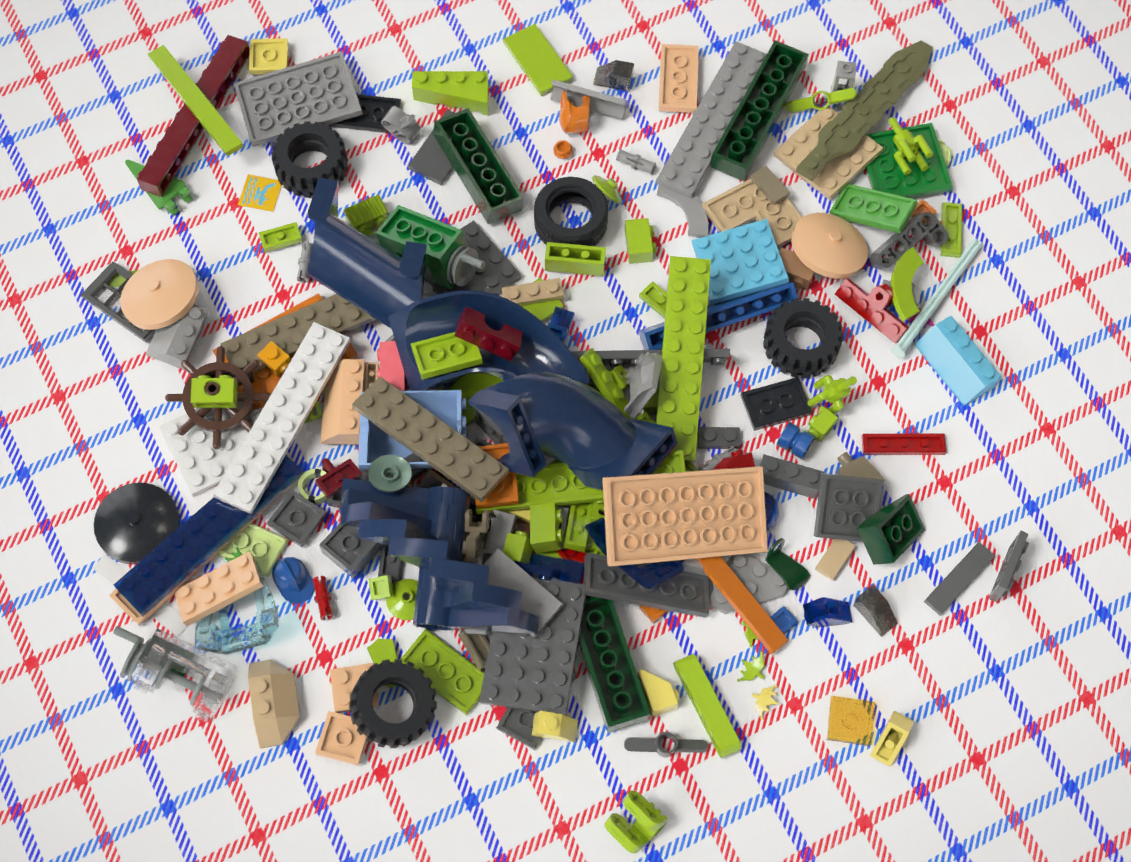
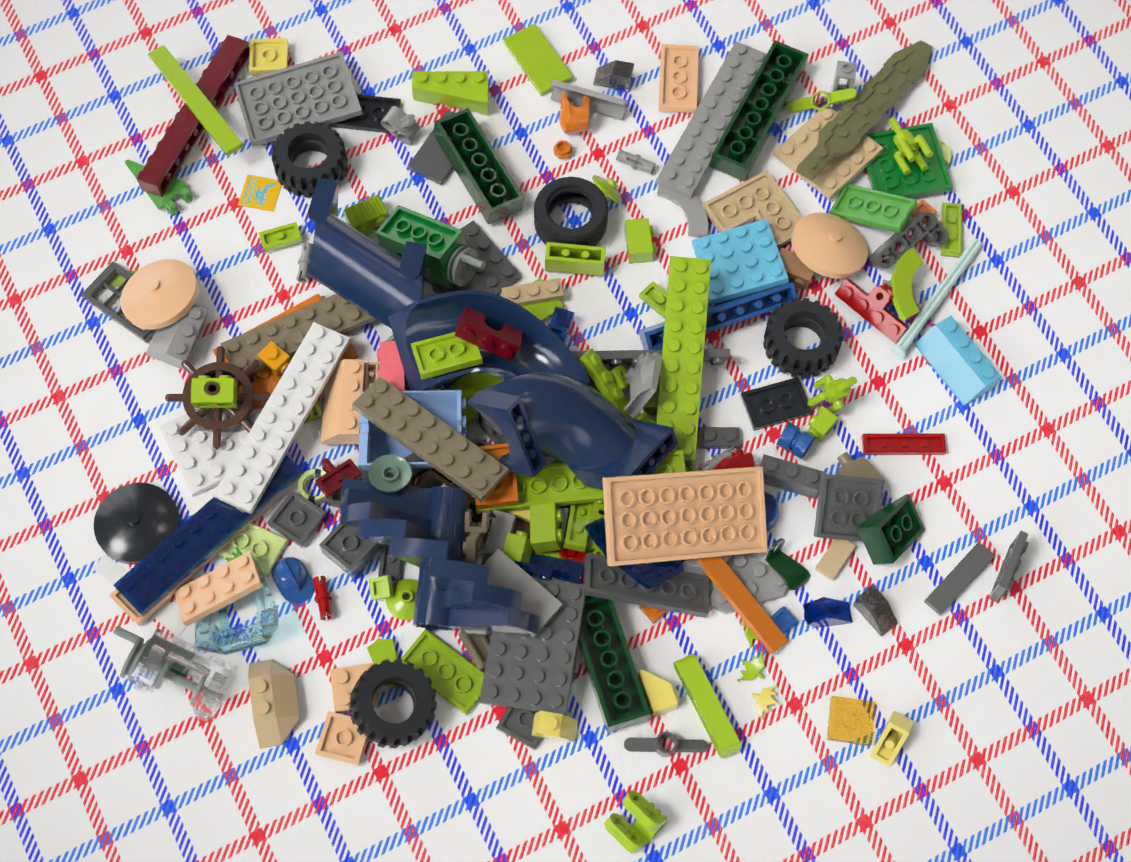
(770, 185): dark tan tile -> none

